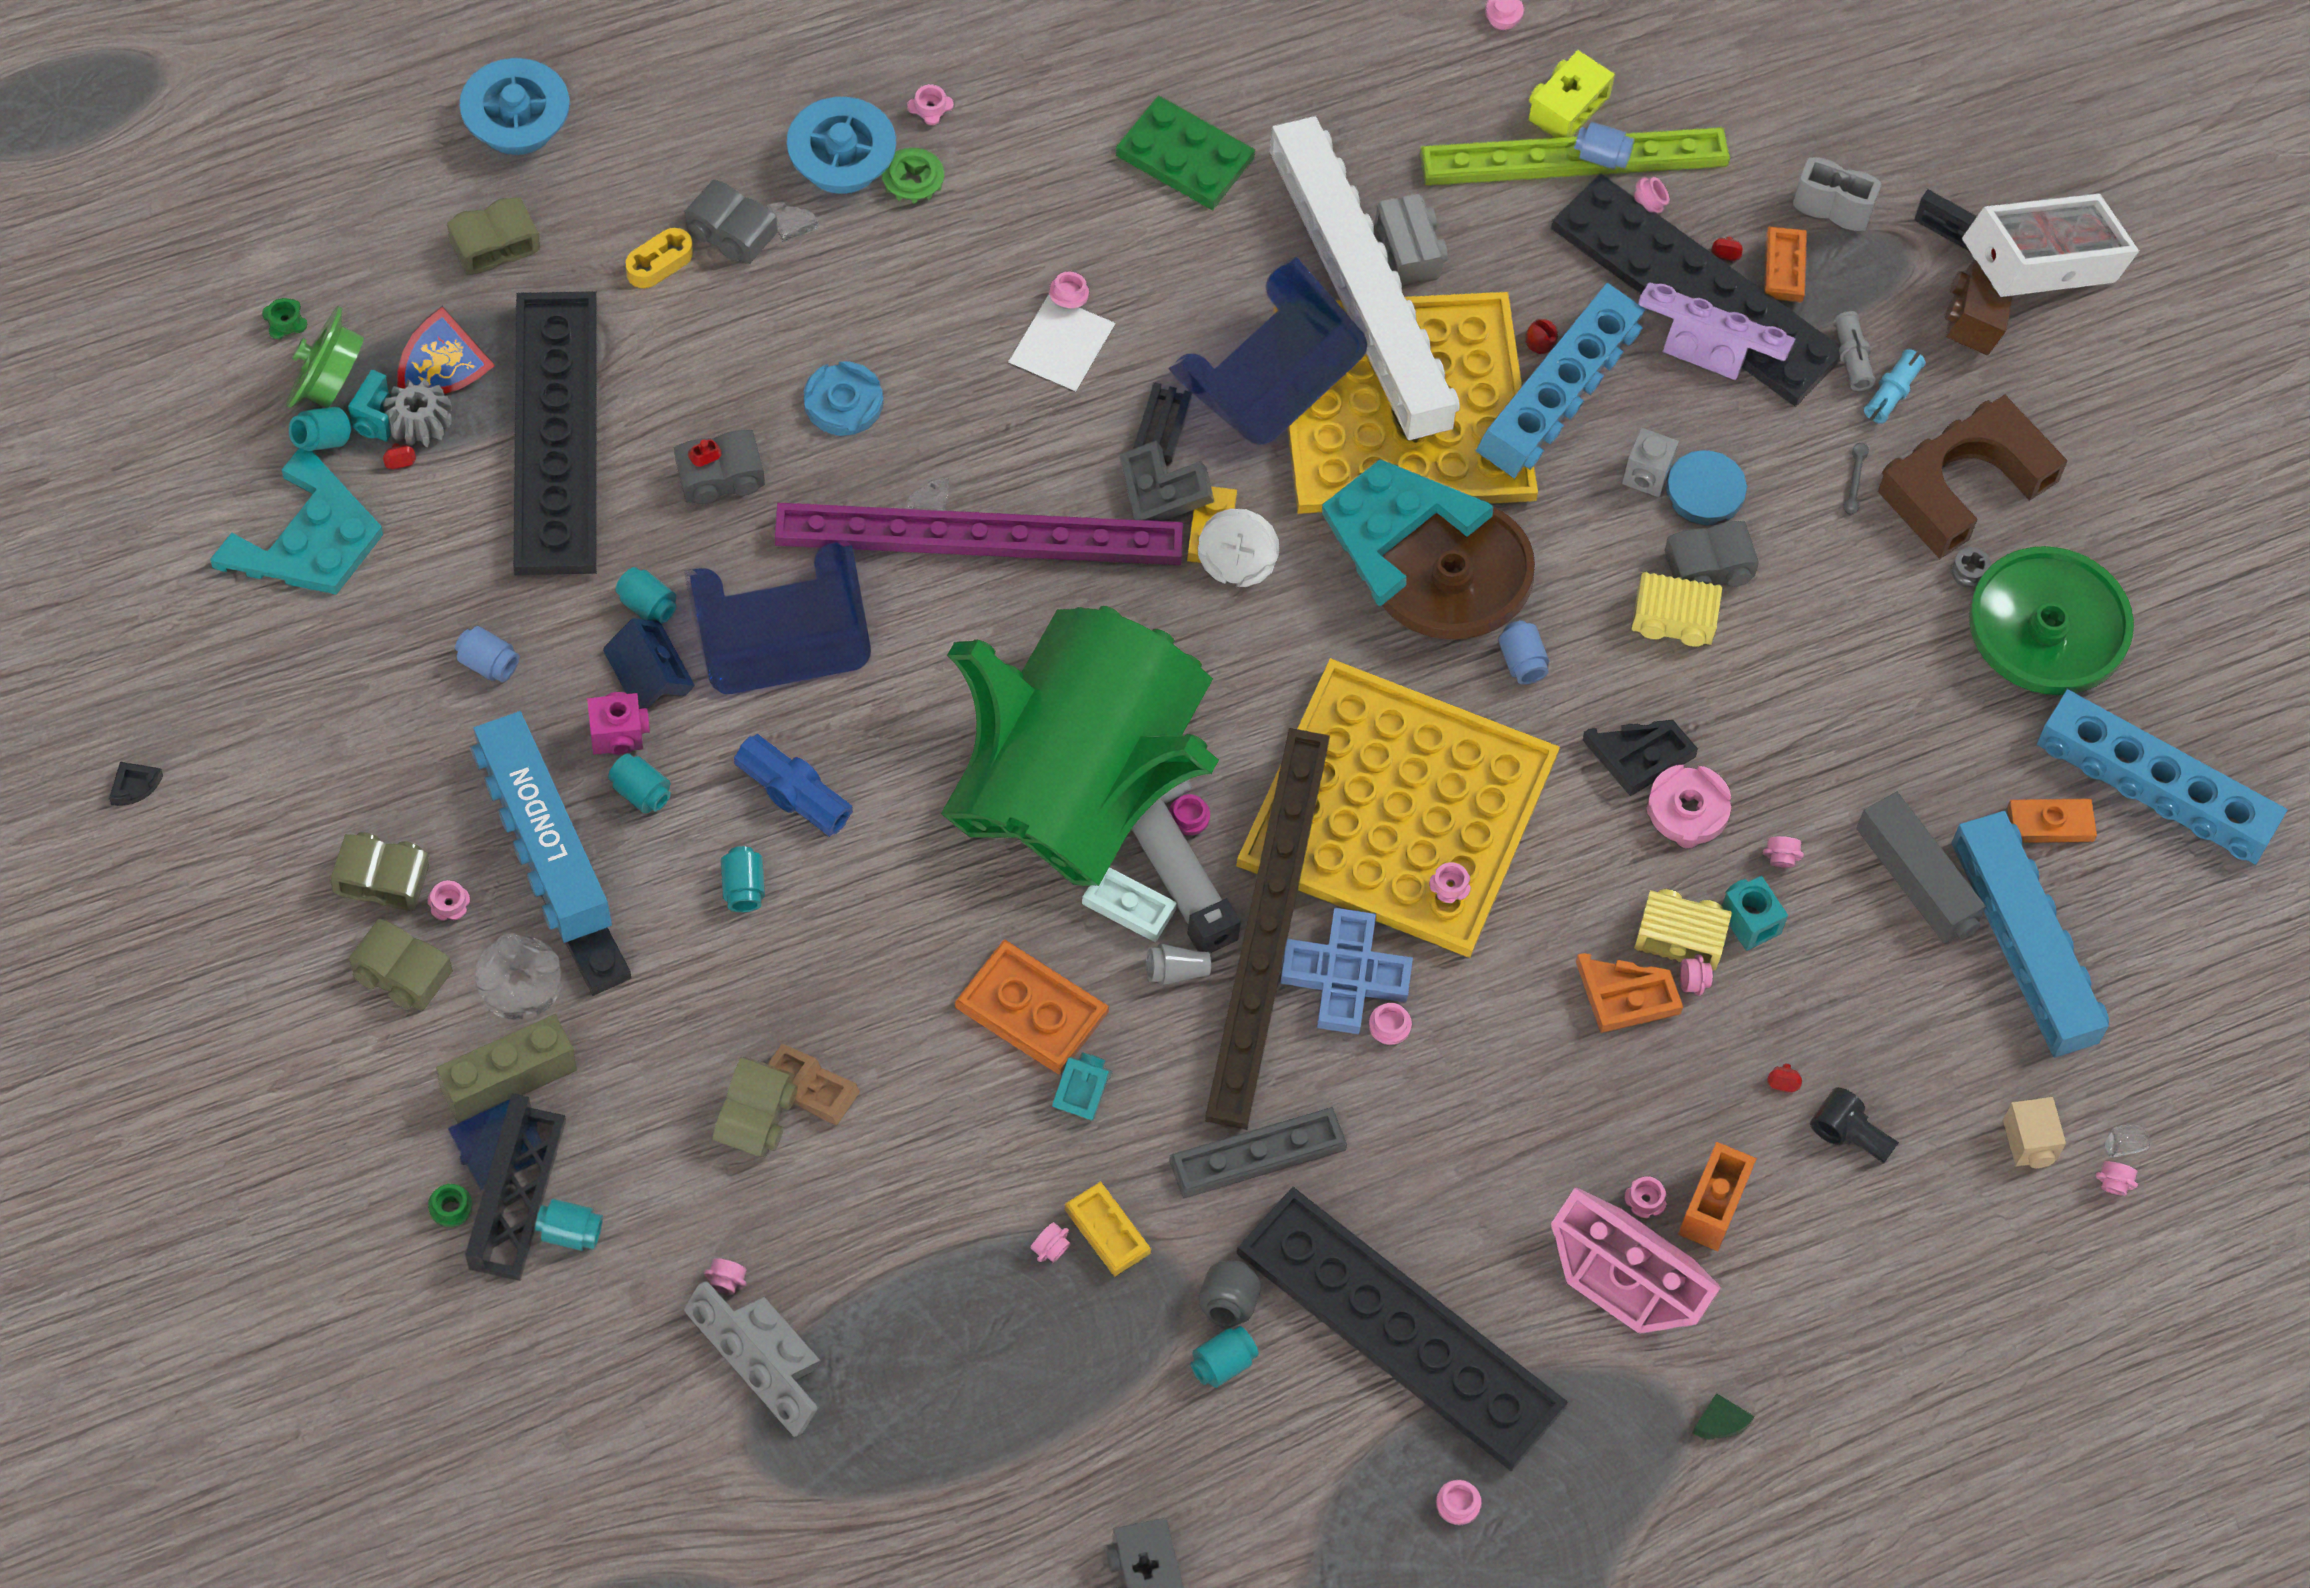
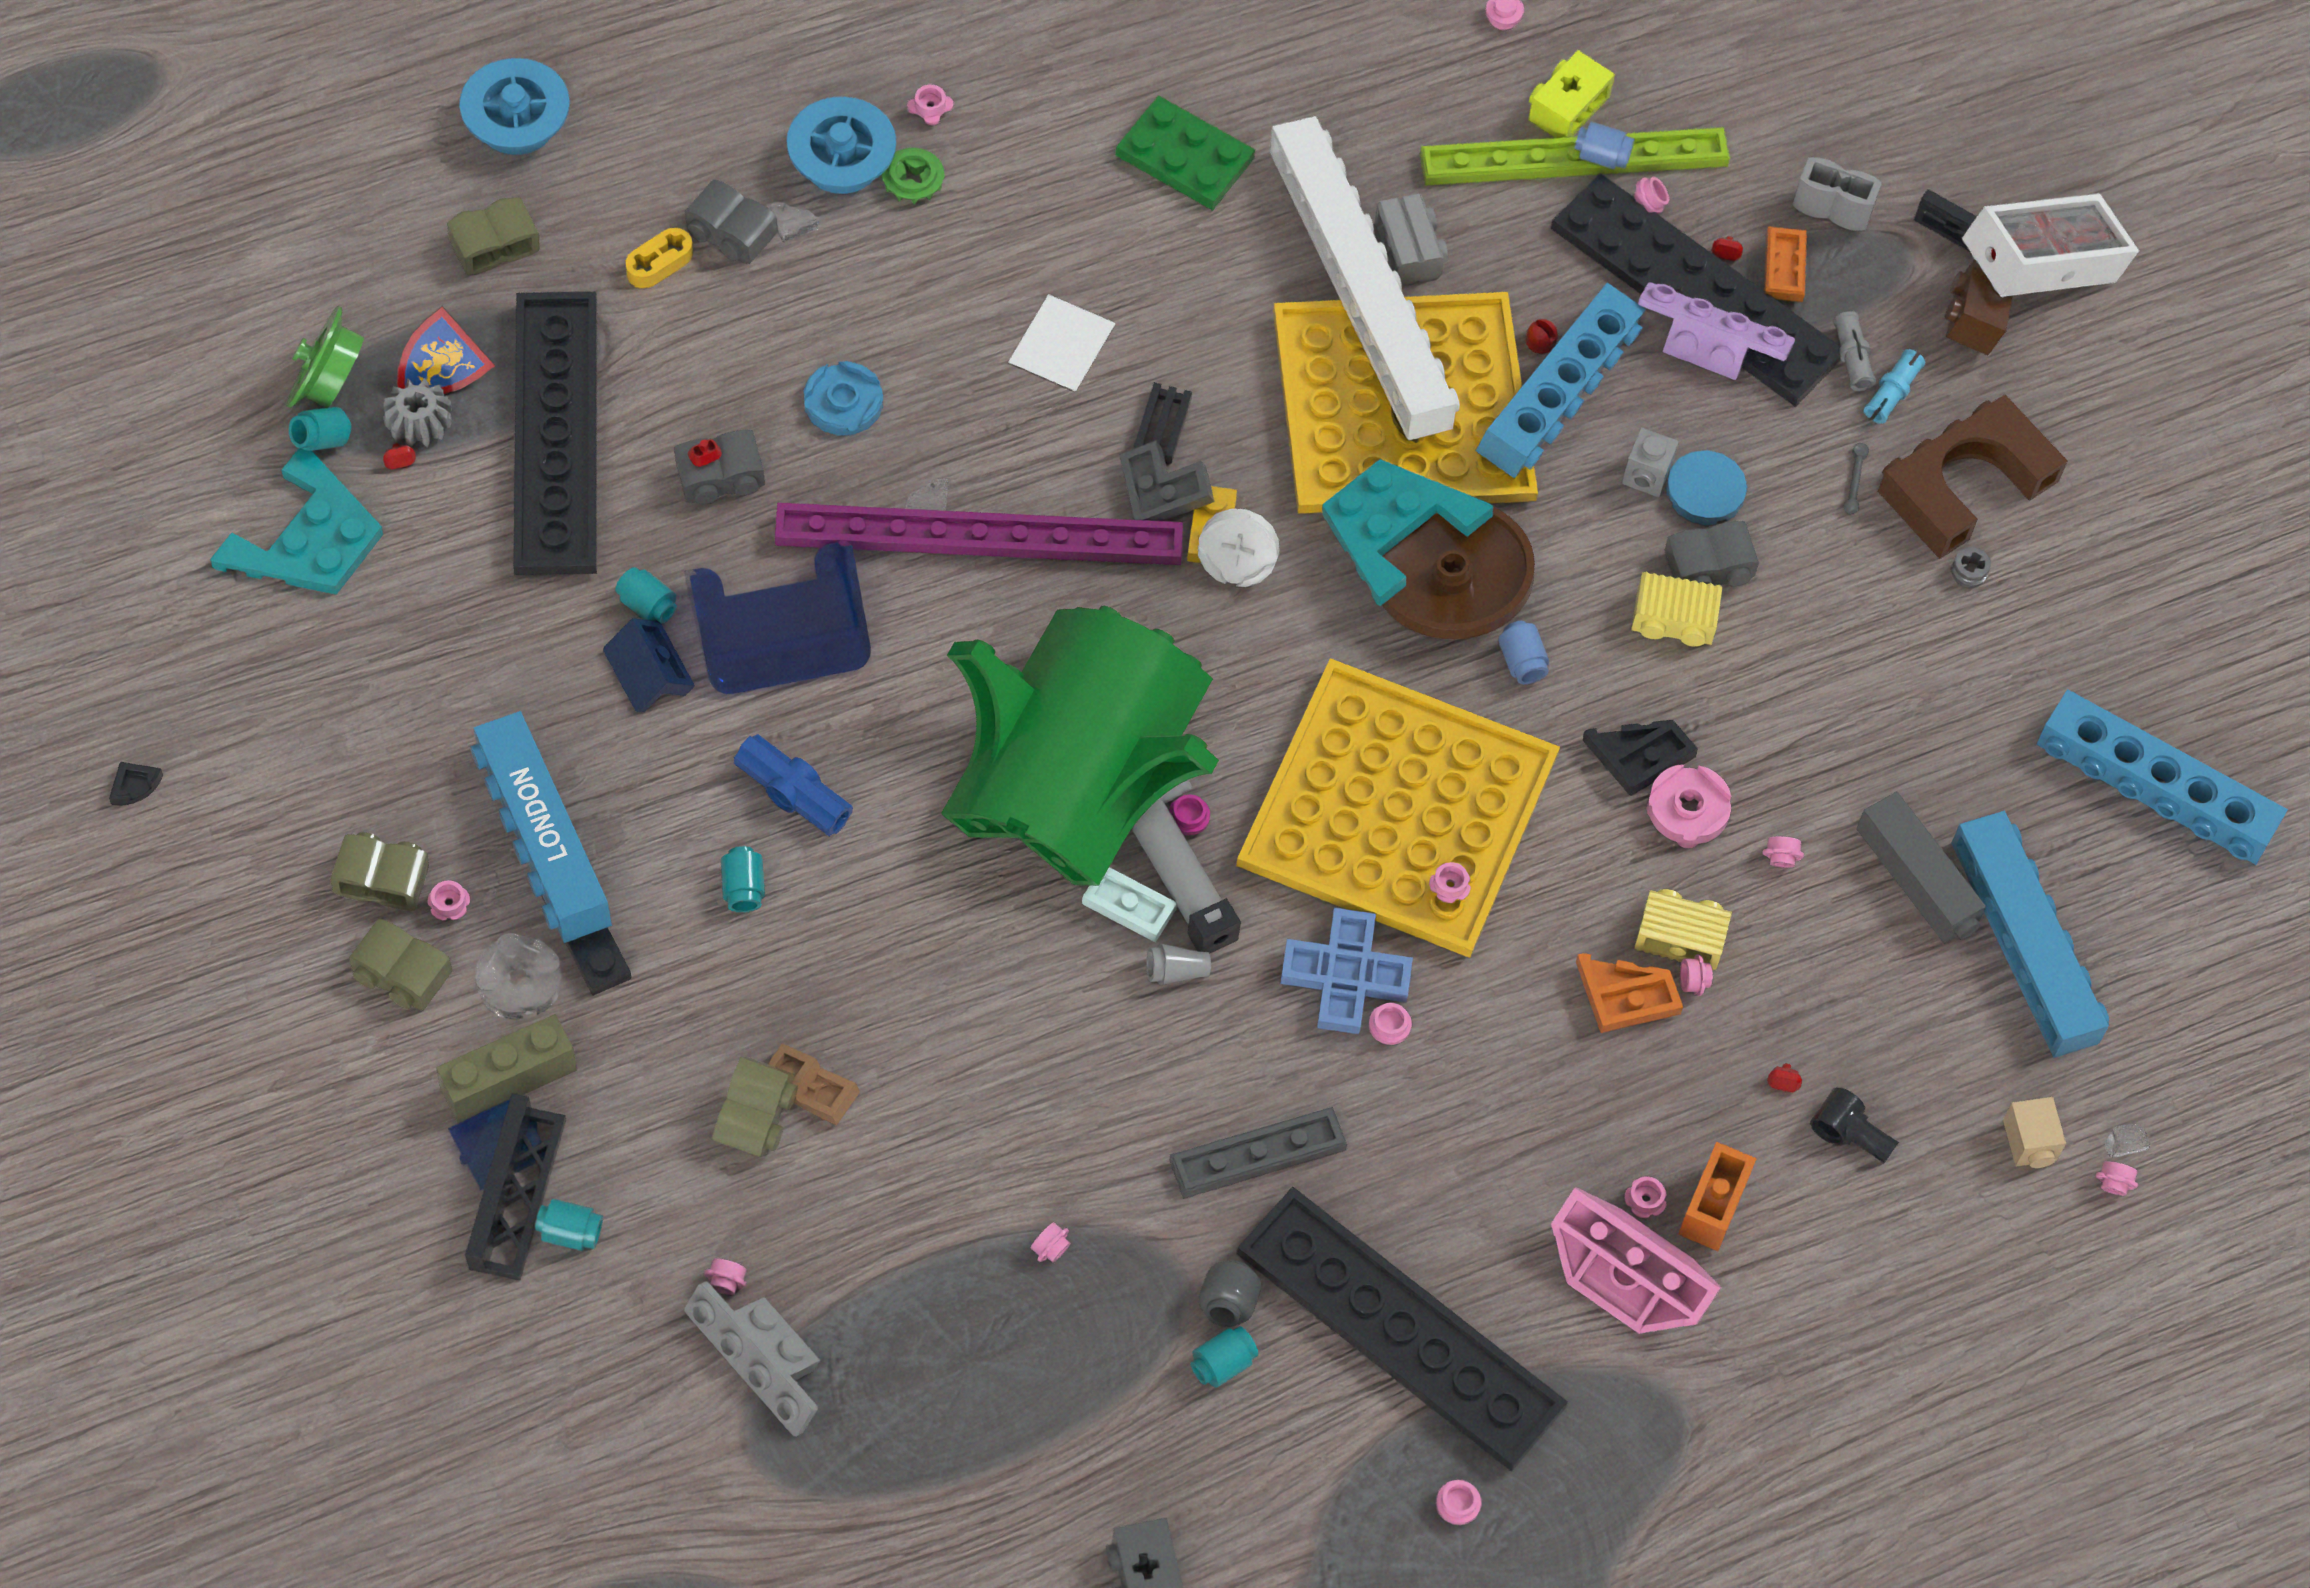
(282, 309): green plate -> none
(367, 408): teal bracket -> none
(444, 1195): green plate -> none
(486, 654): medium blue brick -> none
(617, 723): dark pink brick -> none
(640, 783): teal brick -> none
(1031, 1006): orange tile -> none
(1069, 290): bright pink plate -> none
(1082, 1085): teal bracket -> none
(1107, 1228): yellow plate -> none
(1267, 929): dark brown plate -> none
(1283, 362): clear blue windscreen -> none
(1722, 1420): dark green tile -> none
(1749, 927): teal brick -> none
(2051, 620): green dish -> none
(2053, 820): orange plate -> none

